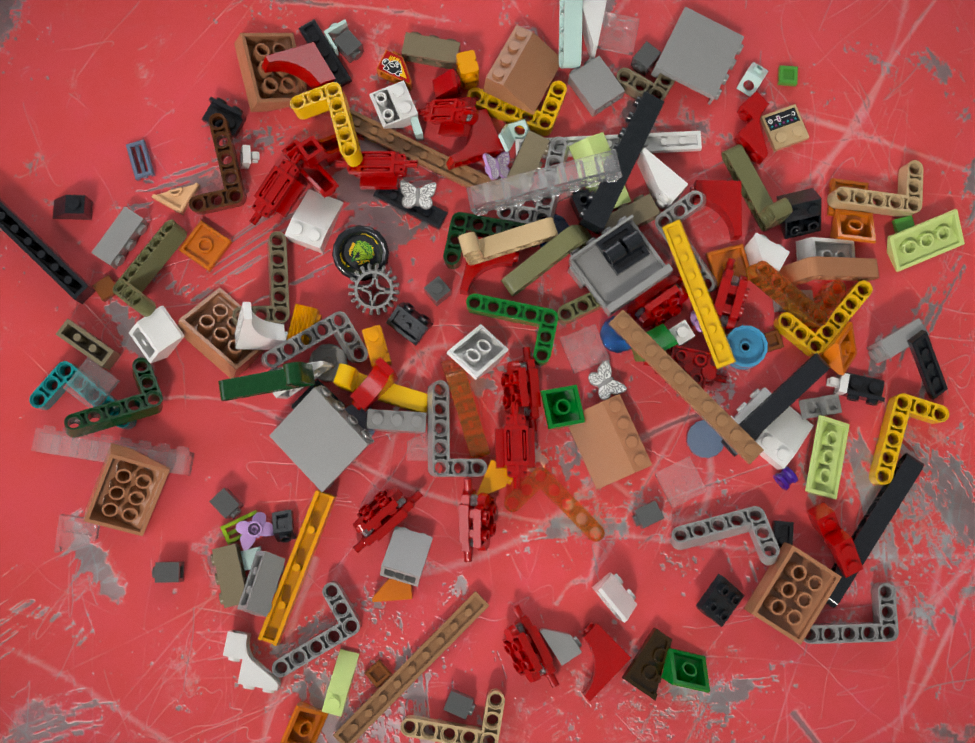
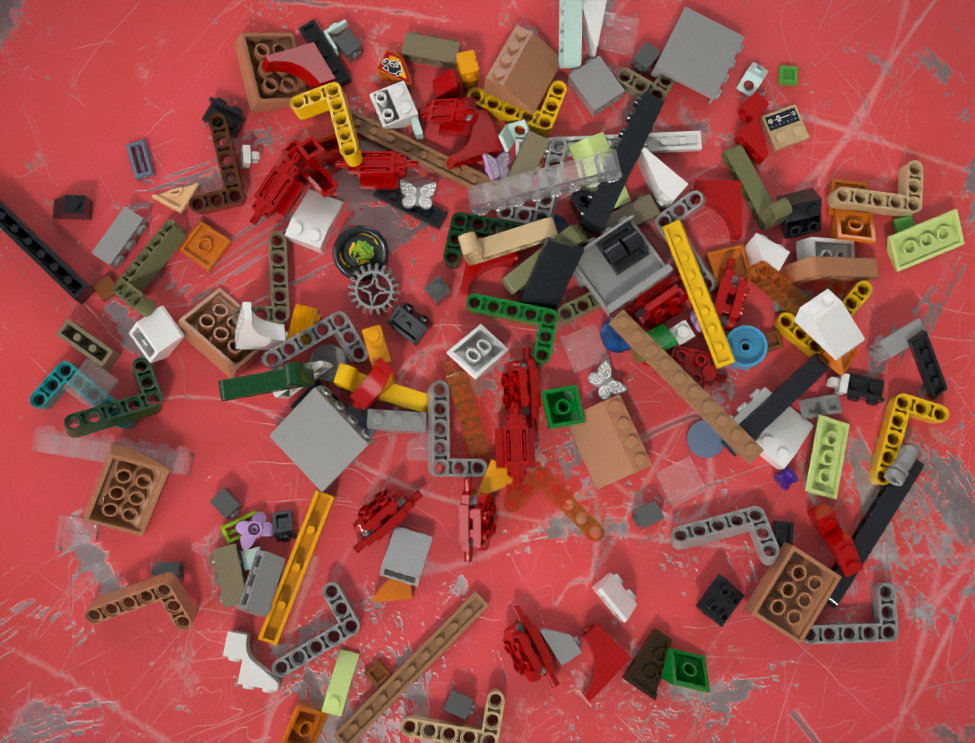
(160, 588): none -> nougat beam
(551, 273): none -> black tile
(829, 324): none -> white slope
(902, 464): none -> light grey axle

